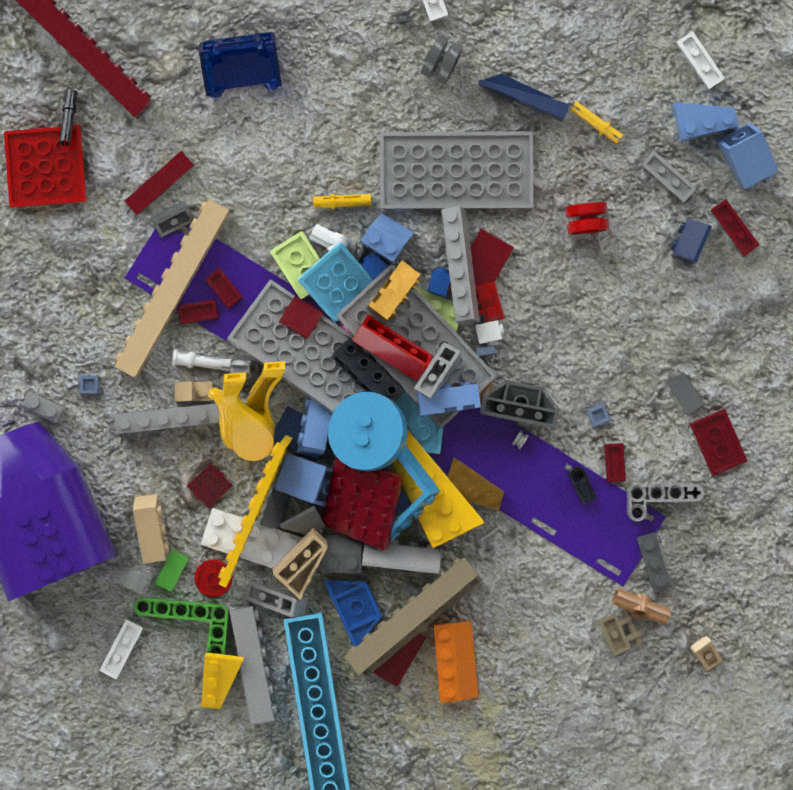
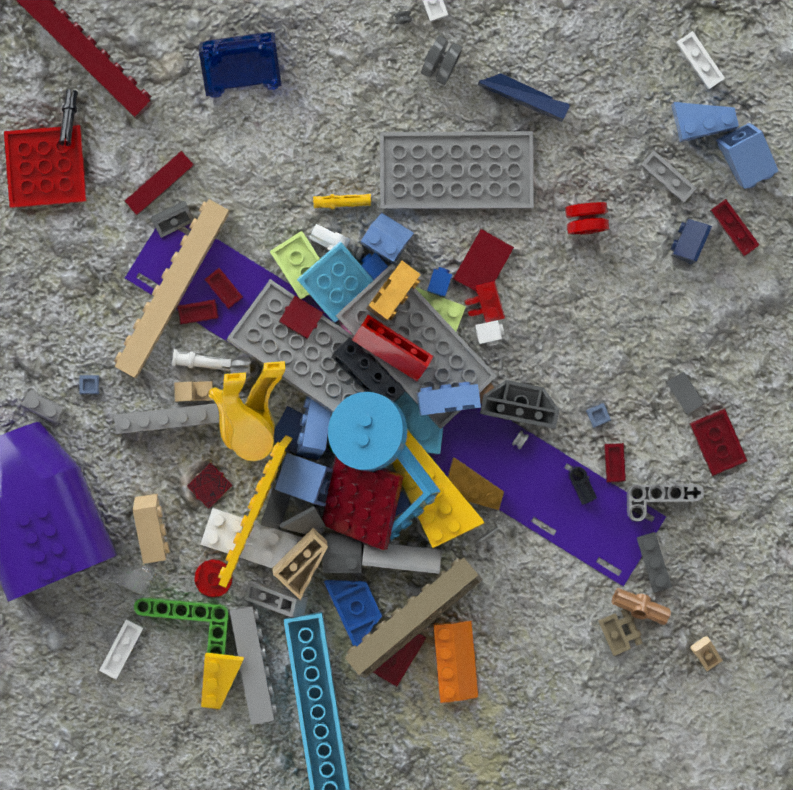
(172, 570): bright green tile -> none
(439, 370): light grey slope -> none
(460, 265): light grey brick -> none
(485, 351): sand blue tile -> none
(603, 127): yellow pin -> none

